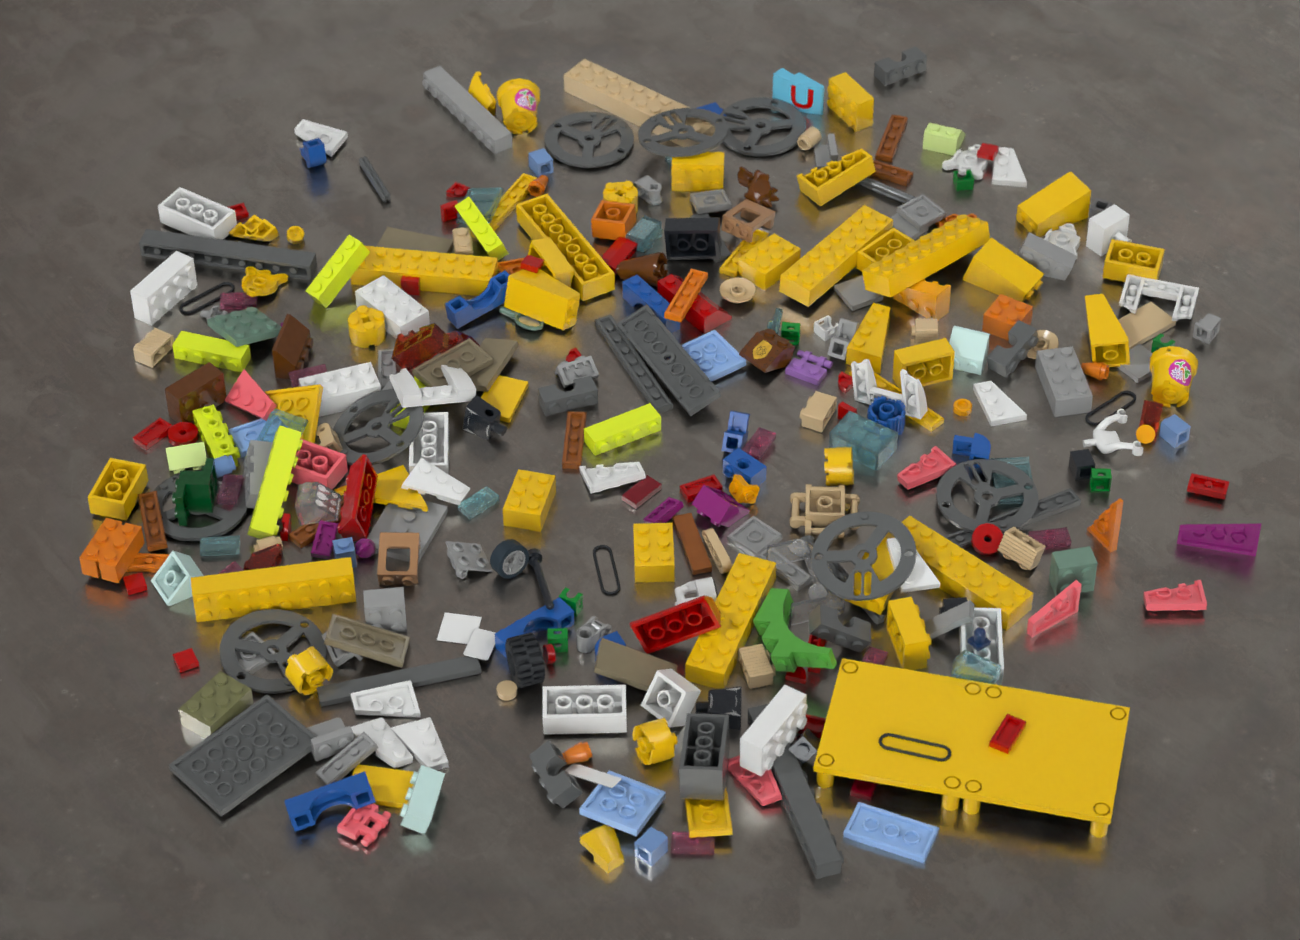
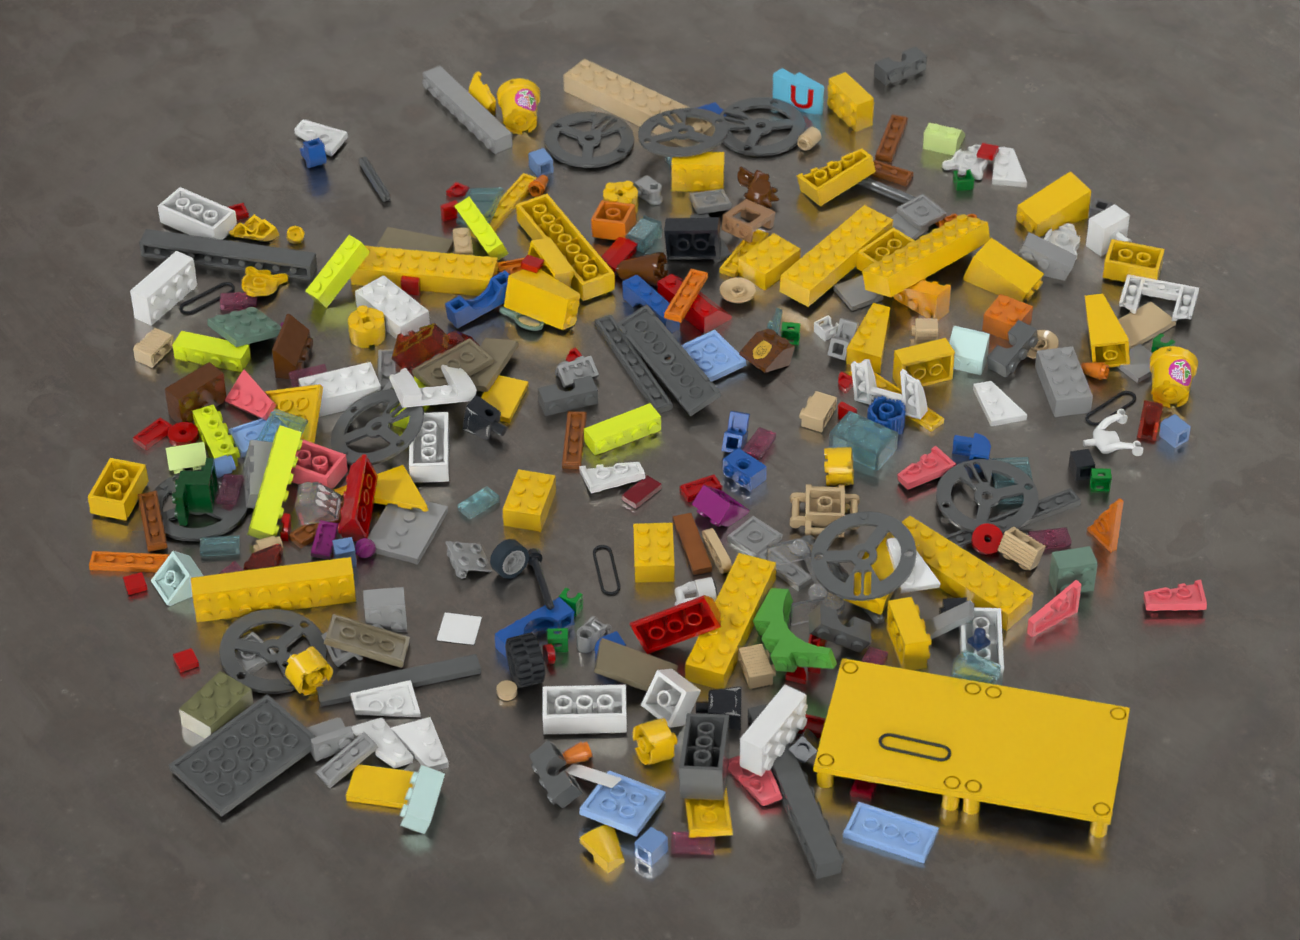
(113, 548): orange piece -> none
(212, 312): light grey piece -> none
(328, 437): tan leg -> none
(351, 791): blue arch -> none
(357, 820): coral plate -> none
(393, 540): medium nougat window -> none
(434, 481): white wing -> none
(480, 644): white sticker -> none
(664, 511): magenta plate -> none
(743, 491): light orange bracket -> none
(806, 371): medium lavender plate -> none
(826, 153): light grey panel -> none
(962, 407): light orange tile -> none
(1007, 733): red tile -> none
(1145, 434): light orange tile -> none
(1207, 328): light grey brick -> none
(1208, 486): red plate -> none
(1222, 537): magenta wing -> none

